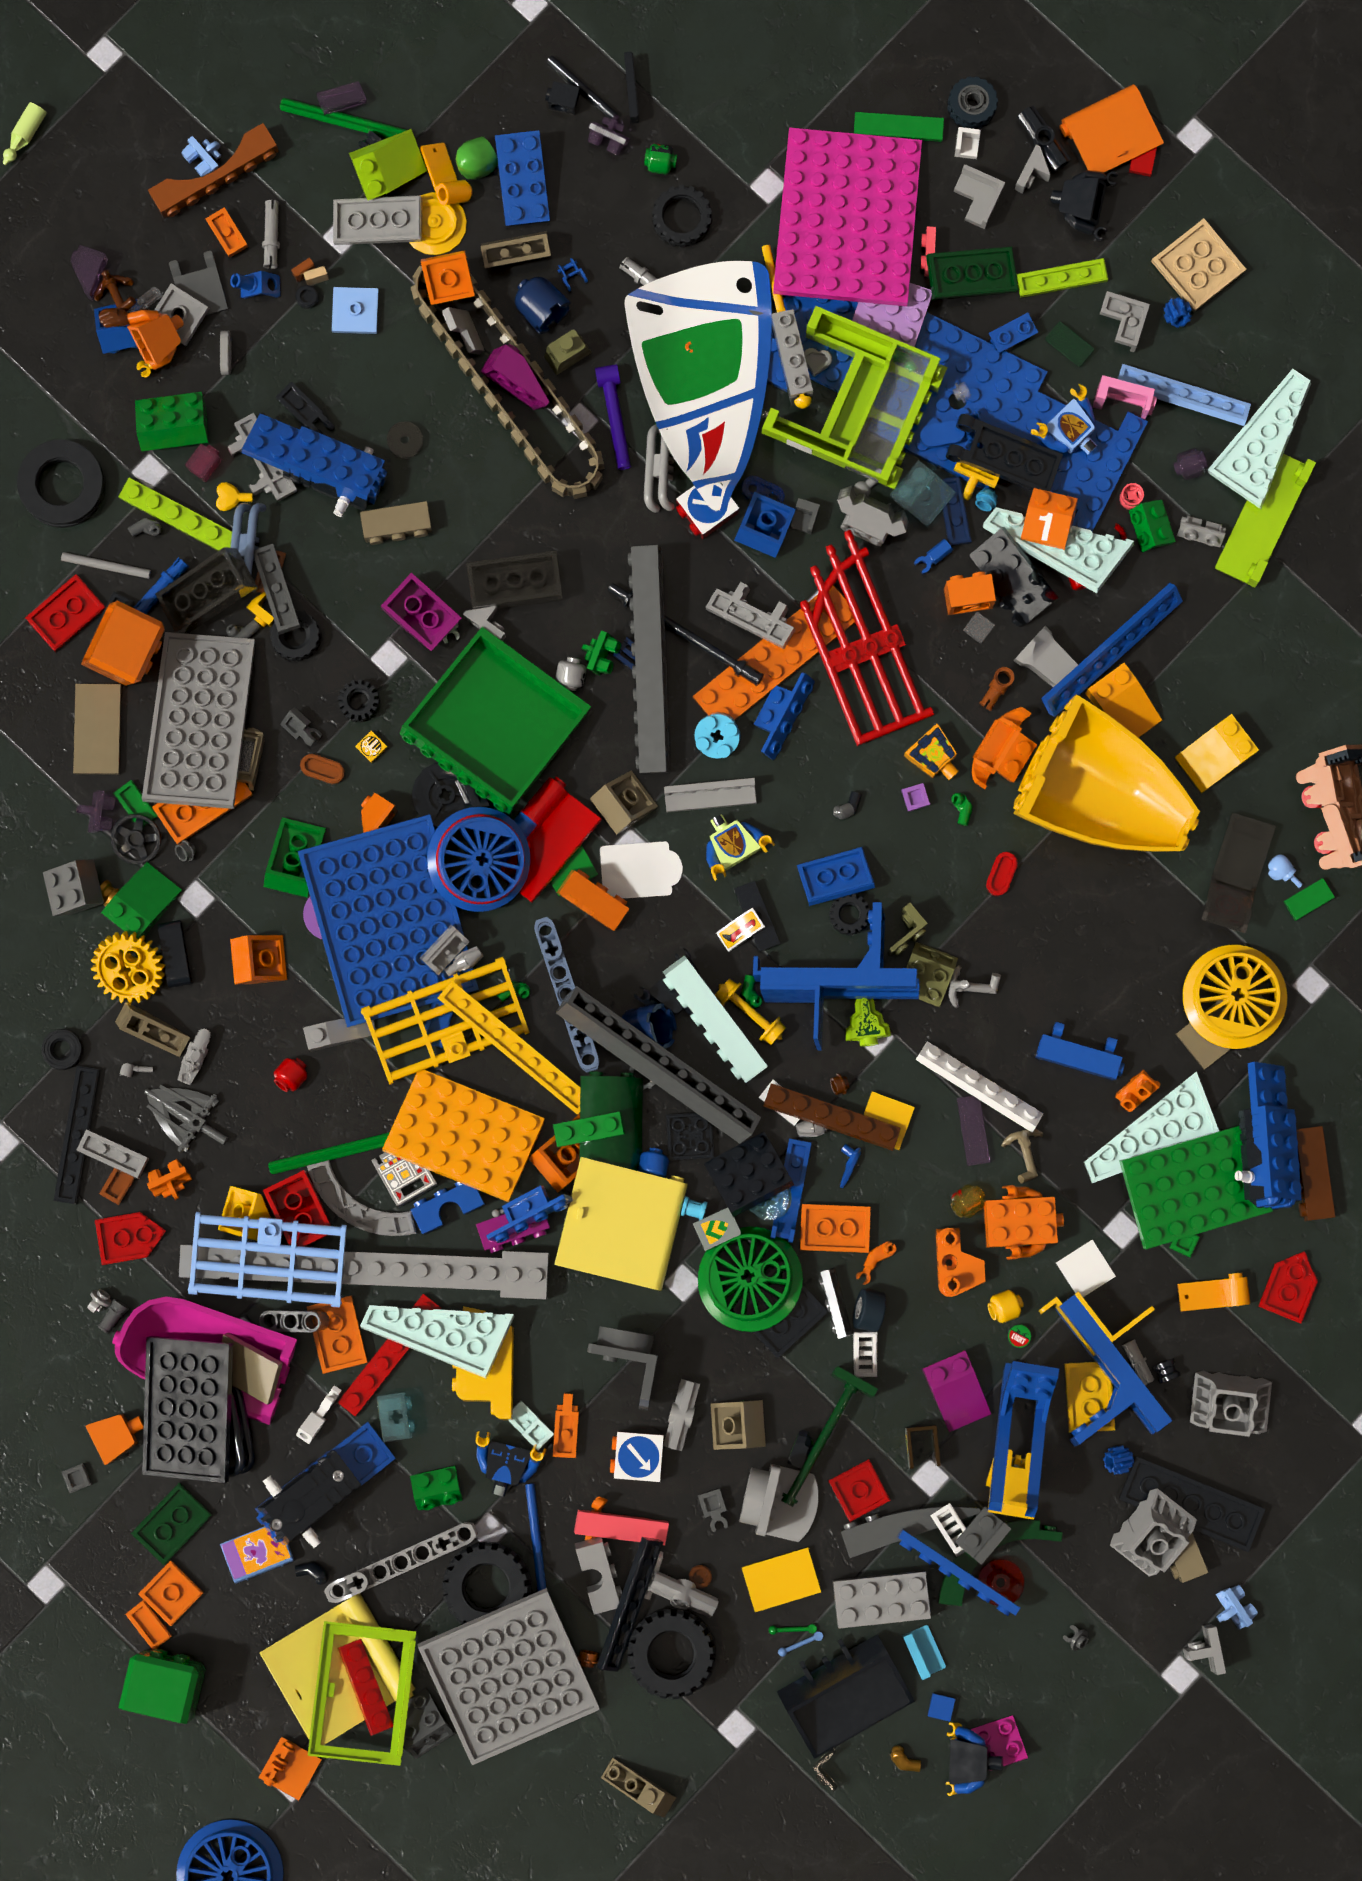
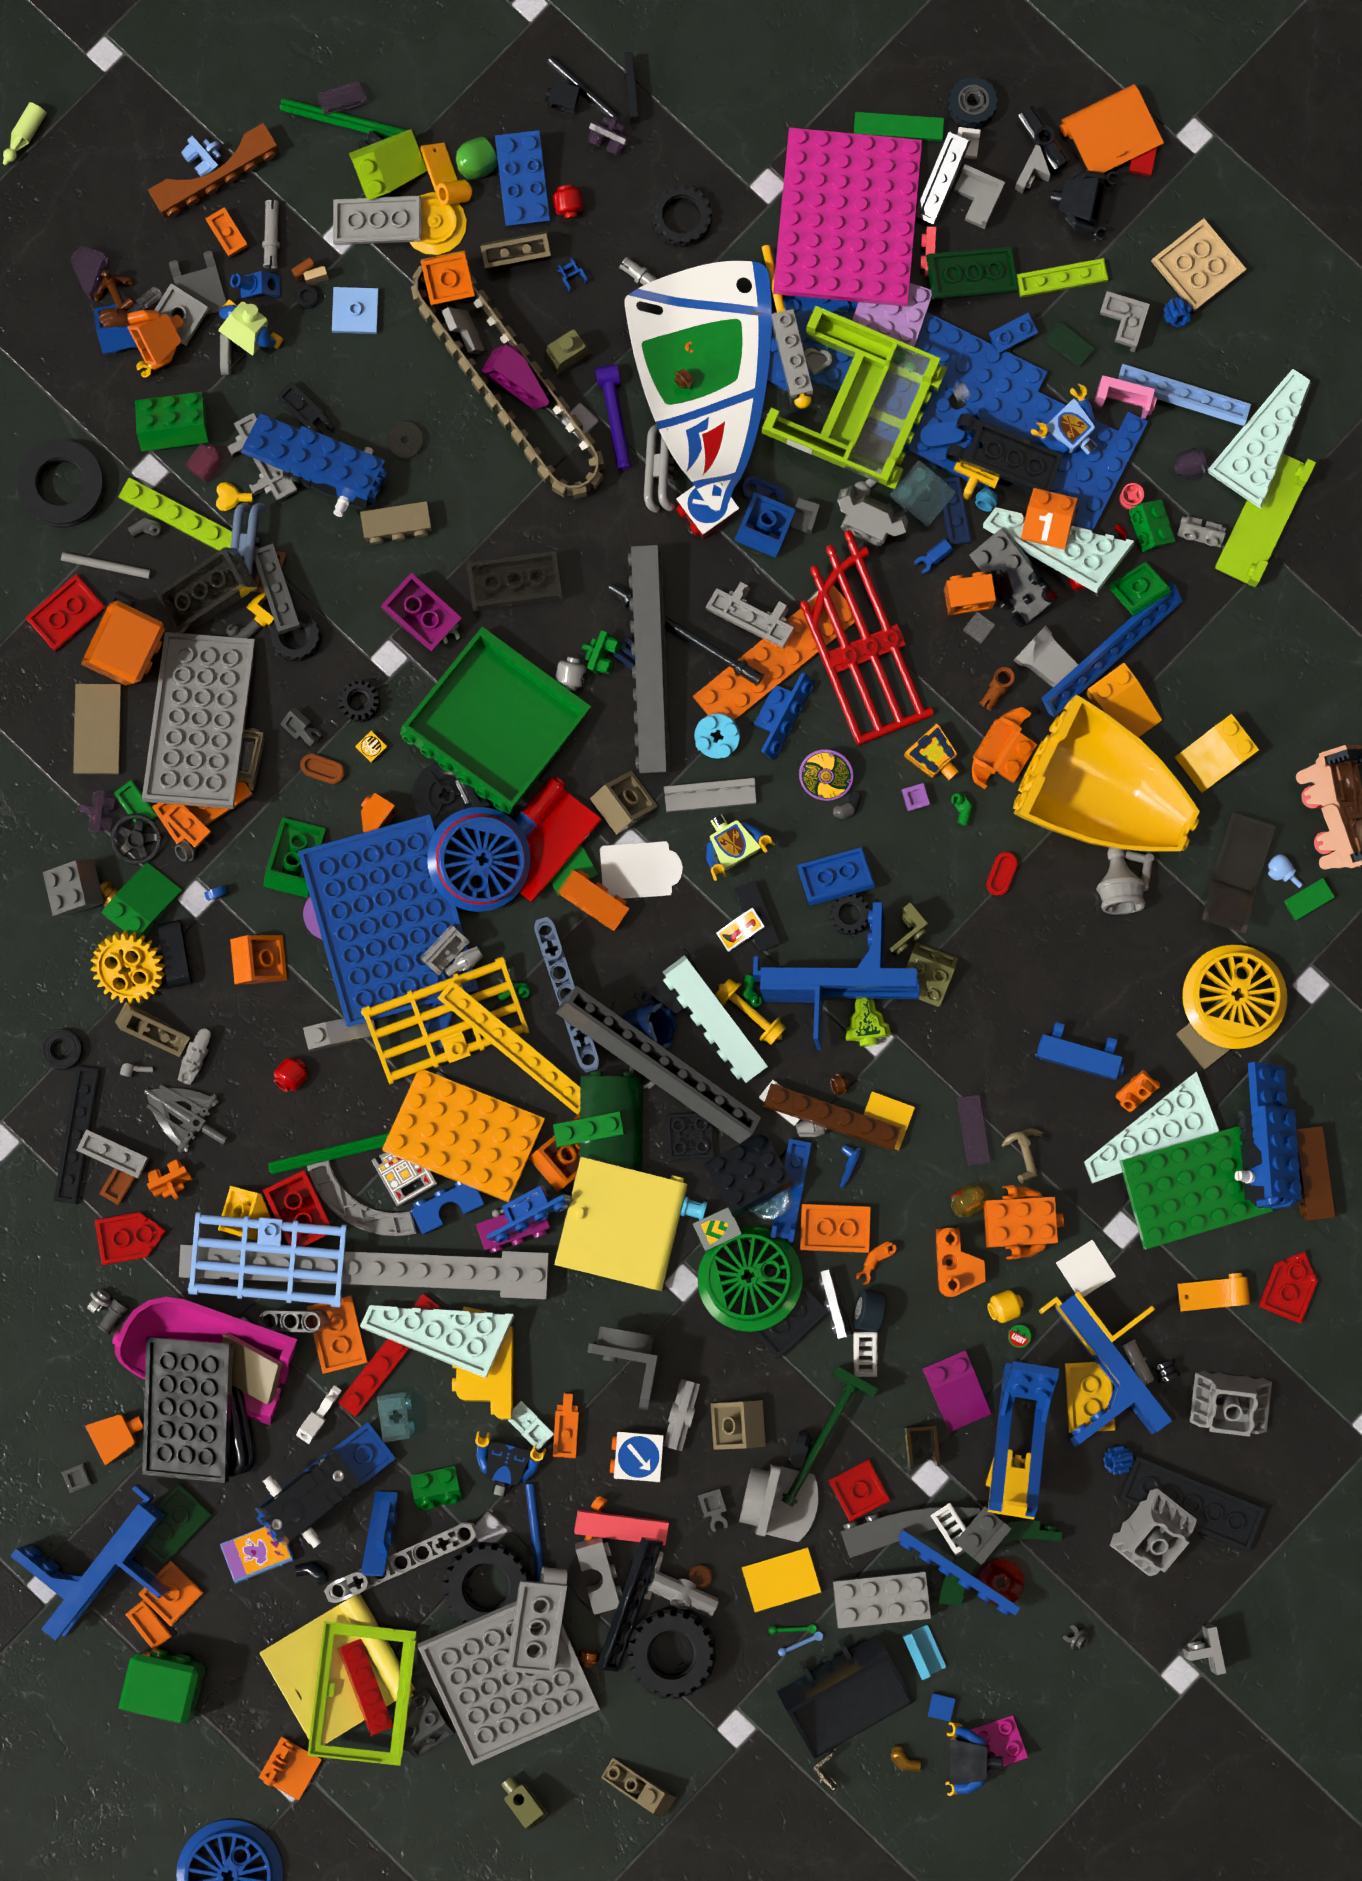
(118, 1553): none -> blue piece
(167, 578): blue pin -> none
(187, 824): none -> orange plate
(215, 893): none -> blue tile
(247, 327): none -> yellowish green torso
(380, 1533): none -> blue bracket
(482, 617): light grey slope -> none
(531, 1810): none -> olive torso
(541, 303): dark blue cylinder -> none
(552, 1590): none -> light grey hinge
(568, 201): none -> red head
(654, 1163): blue head -> none
(660, 159): green head -> none
(683, 379): none -> reddish brown plate
(826, 774): none -> shield
(942, 177): none -> plate
(959, 986): light grey piece -> none
(979, 1086): white plate -> none
(1121, 888): none -> light grey piece
(1139, 588): none -> green tile
(1185, 1245): green tile -> none
(1189, 1562): dark tan slope -> none
(1233, 1609): light blue hips -> none

